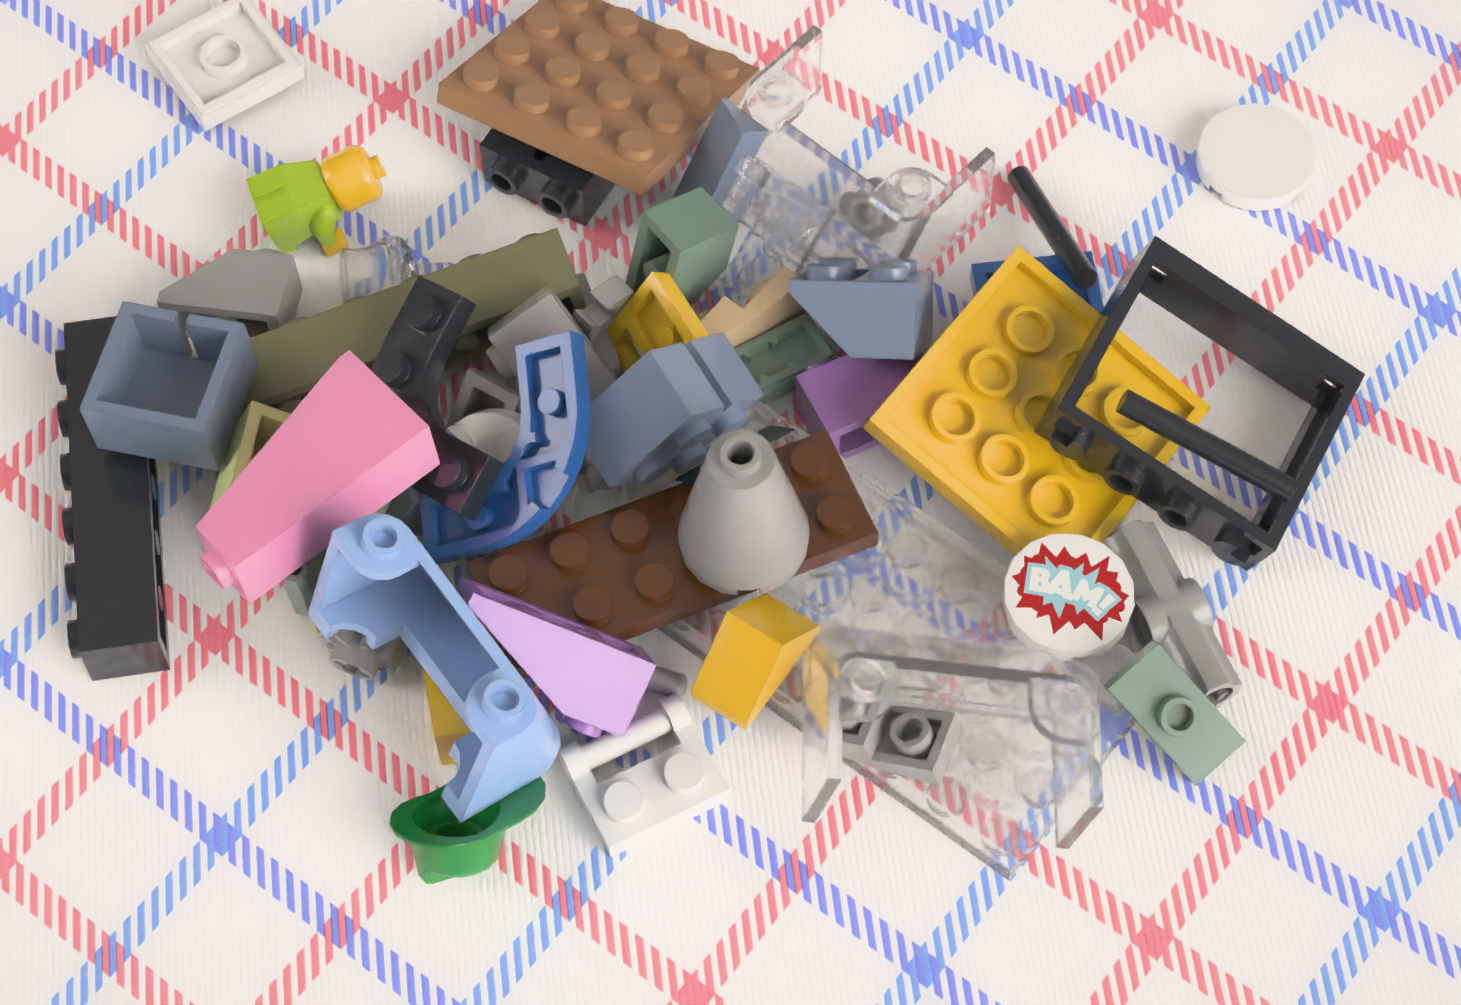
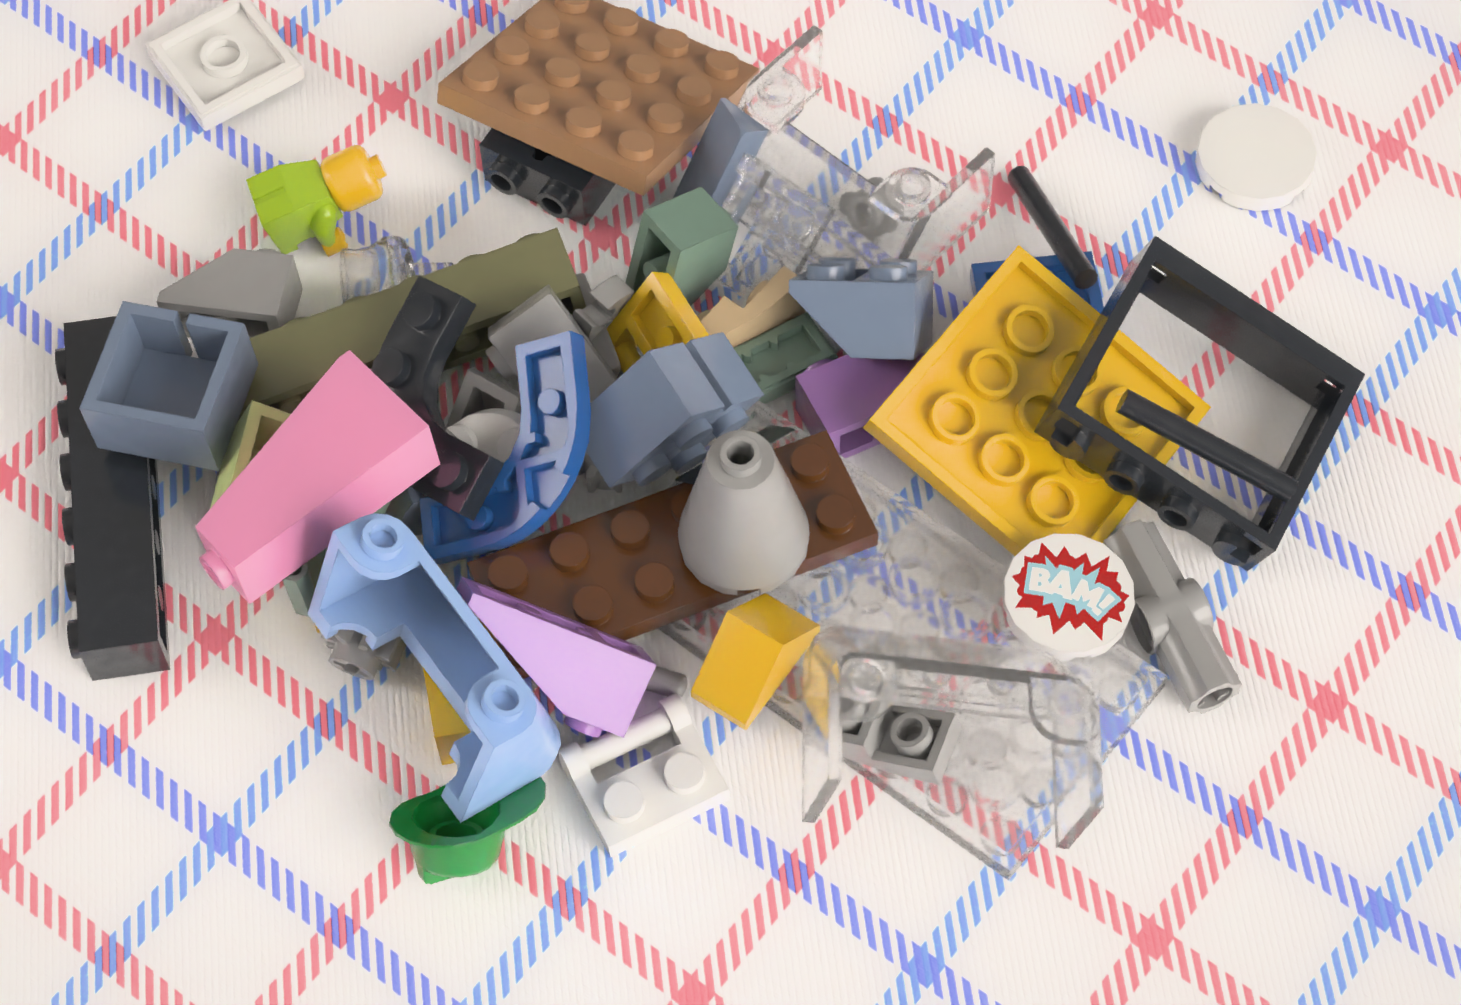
(1174, 712): plate -> none

